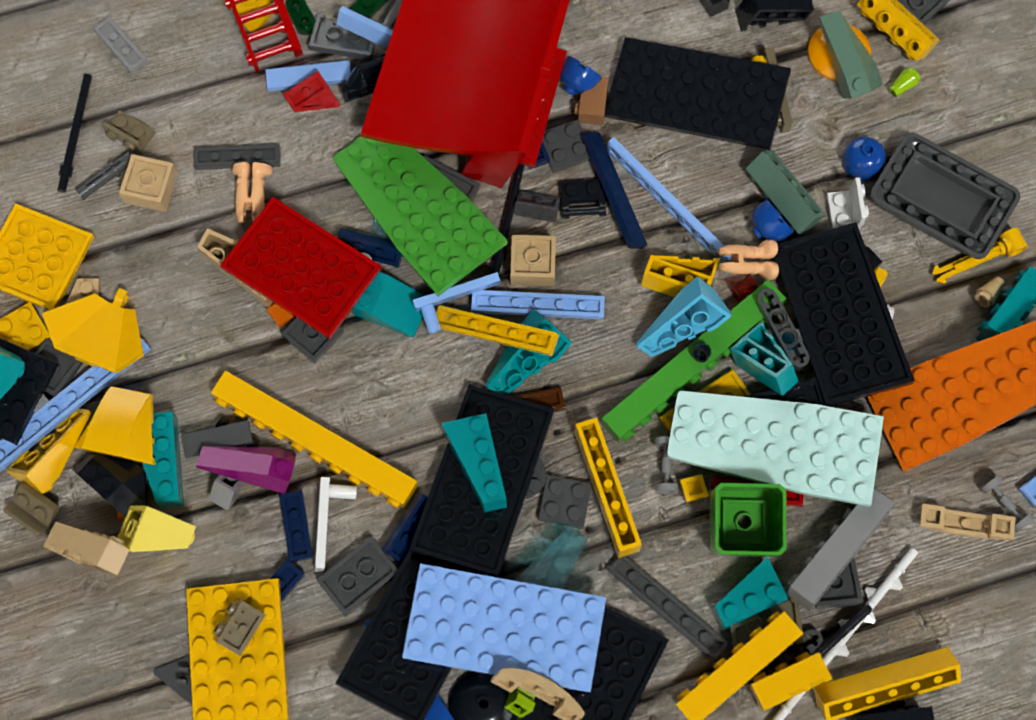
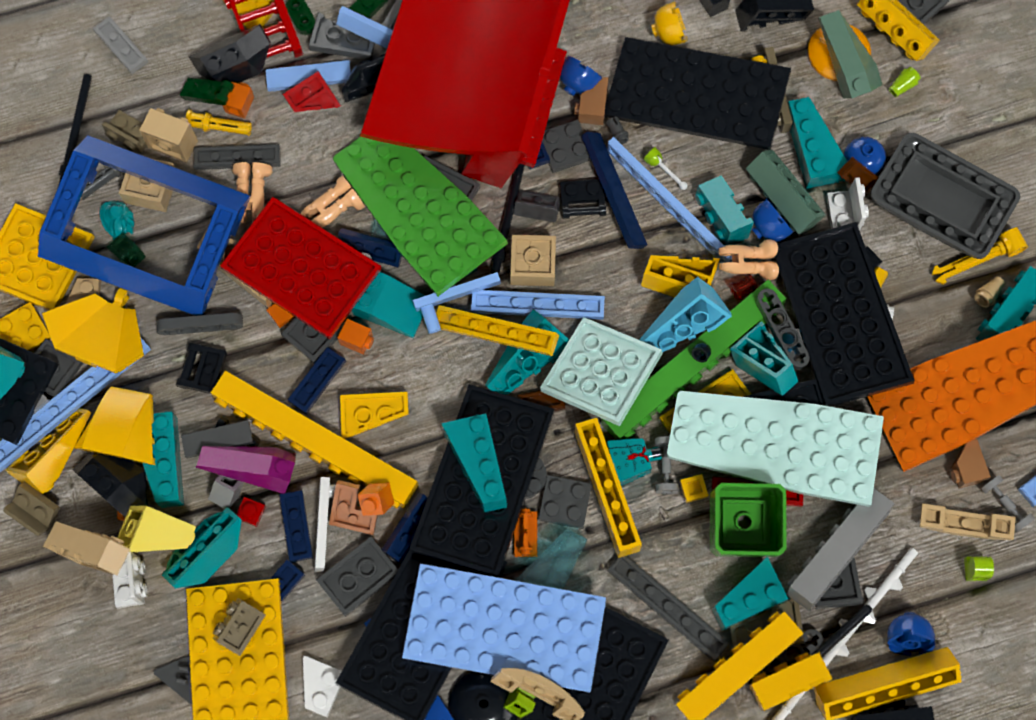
(116, 218): none -> teal hat
(126, 250): none -> clear green bracket
(129, 584): none -> white bracket
(168, 134): none -> tan container
(199, 324): none -> dark grey beam
(202, 279): none -> blue slope
(206, 91): none -> dark green plate
(207, 119): none -> yellow pin
(208, 370): none -> black plate
(213, 544): none -> teal wedge
(235, 57): none -> black wedge
(239, 100): none -> orange brick
(250, 511): none -> red plate
(316, 380): none -> dark blue plate
(319, 686): none -> white wing
(328, 215): none -> light nougat piece
(346, 512): none -> nougat plate
(355, 336): none -> orange brick
(370, 411): none -> yellow wing
(376, 499): none -> orange brick
(526, 534): none -> orange hinge
(601, 371): none -> light aqua plate
(617, 130): none -> dark grey pin
(632, 458): none -> teal torso
(654, 158): none -> hinge
(669, 25): none -> yellow cylinder
(723, 211): none -> teal wedge
(814, 145): none -> teal wedge
(855, 169): none -> reddish brown tile
(909, 634): none -> blue cylinder
(969, 466): none -> medium nougat slope
(978, 568): none -> lime leg

